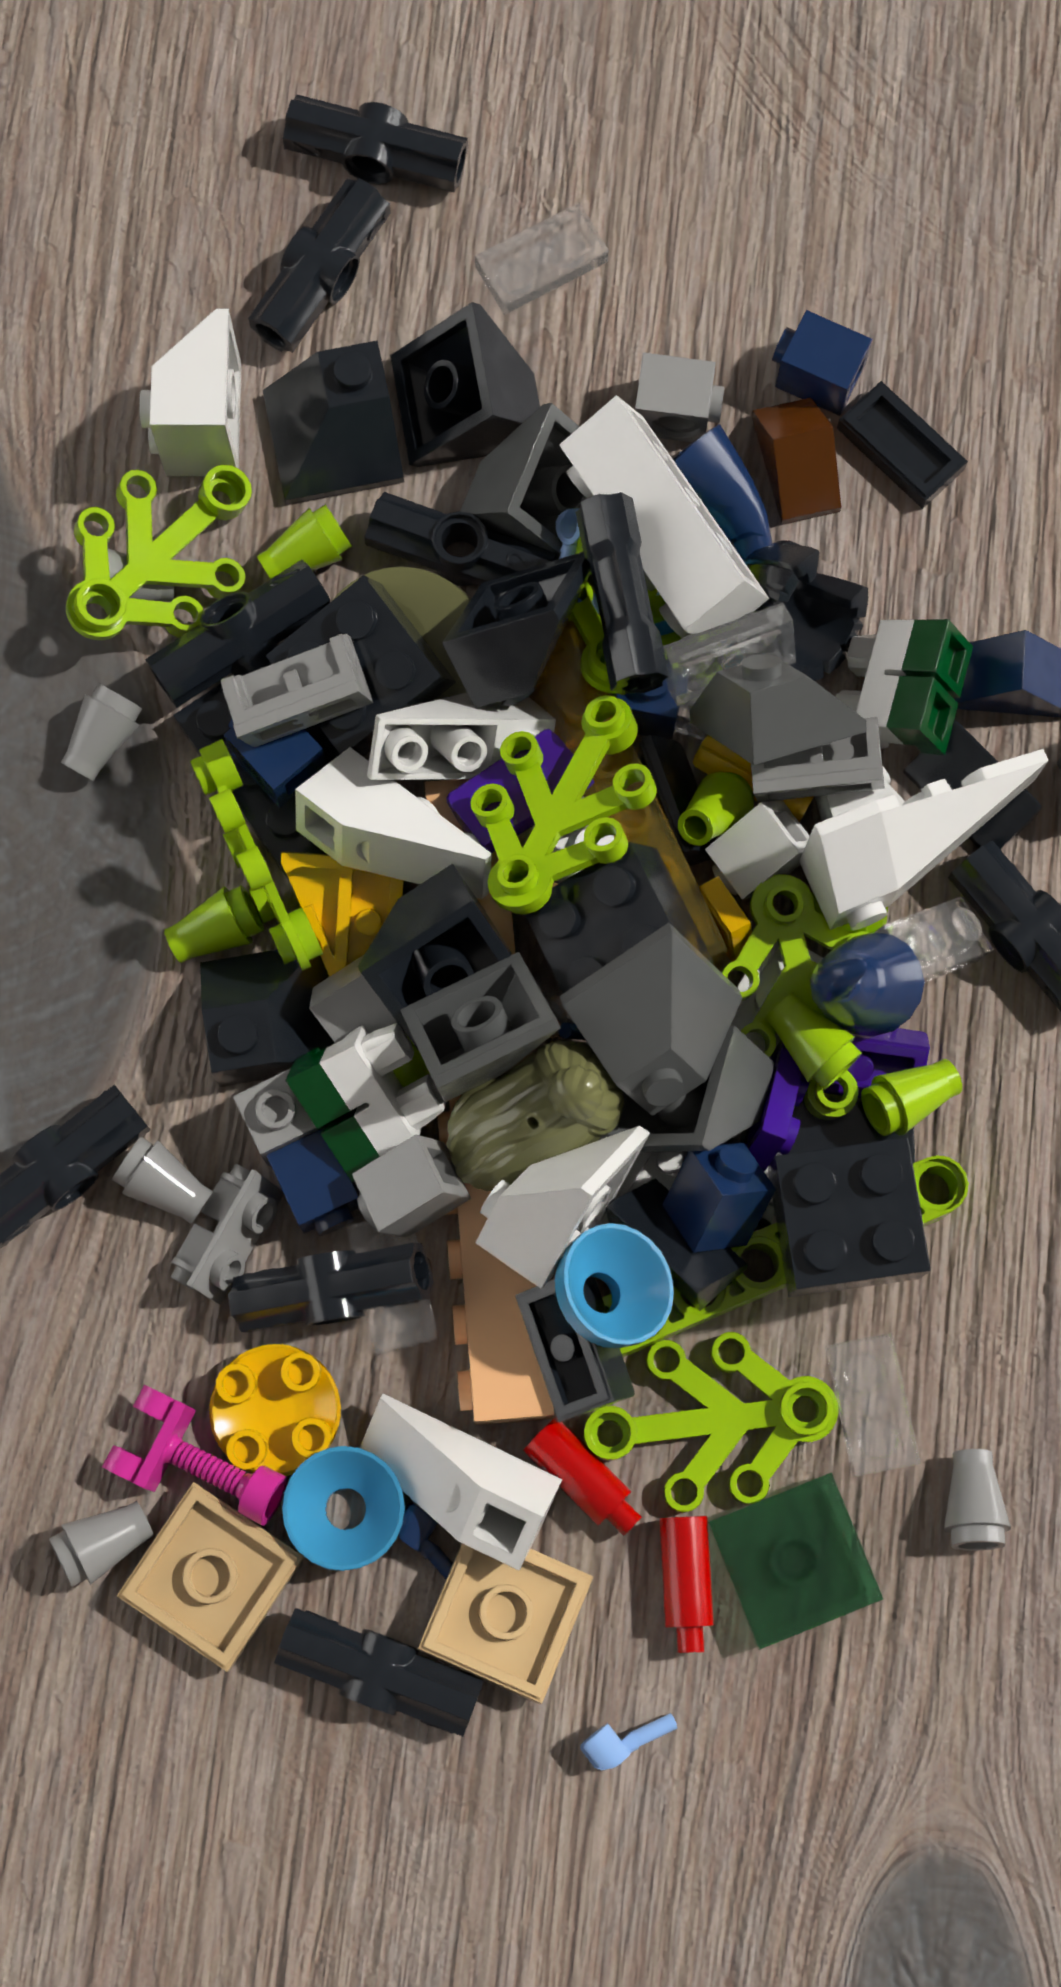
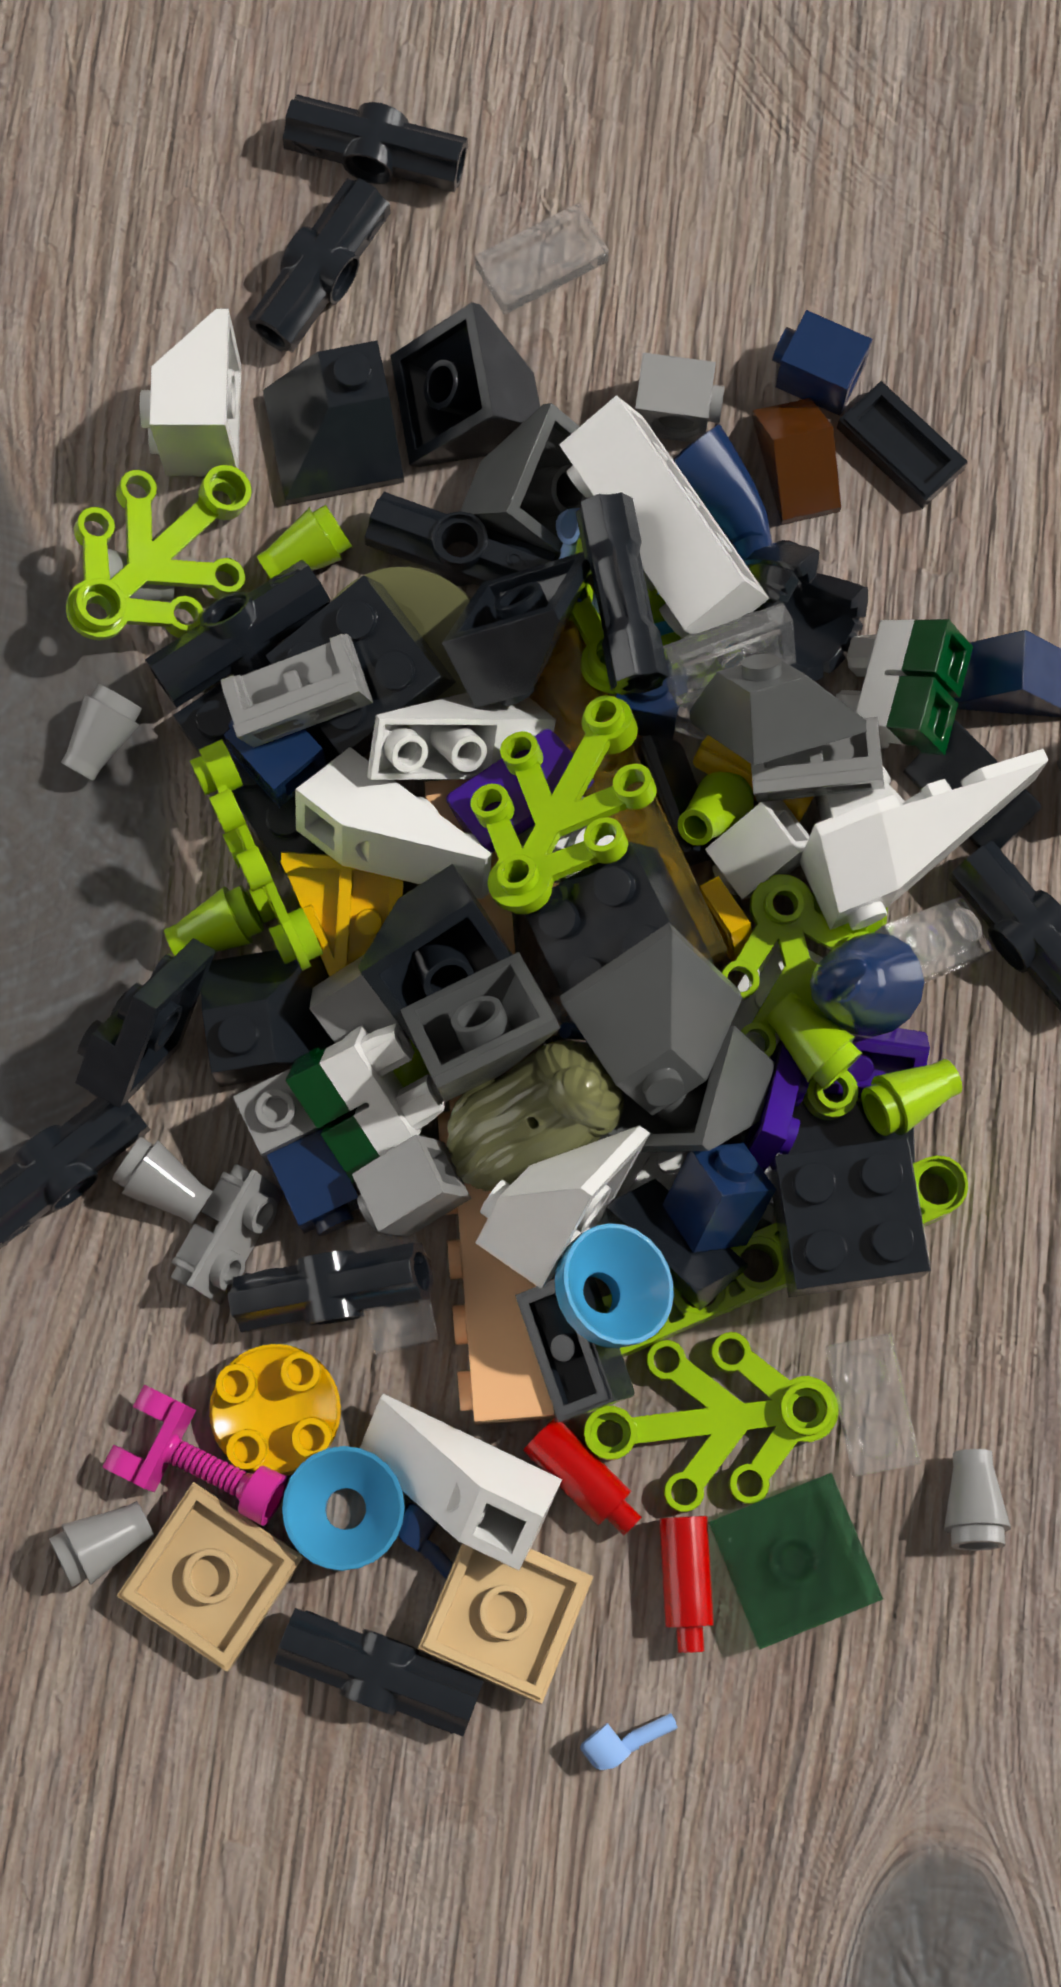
(143, 1026): none -> black plate

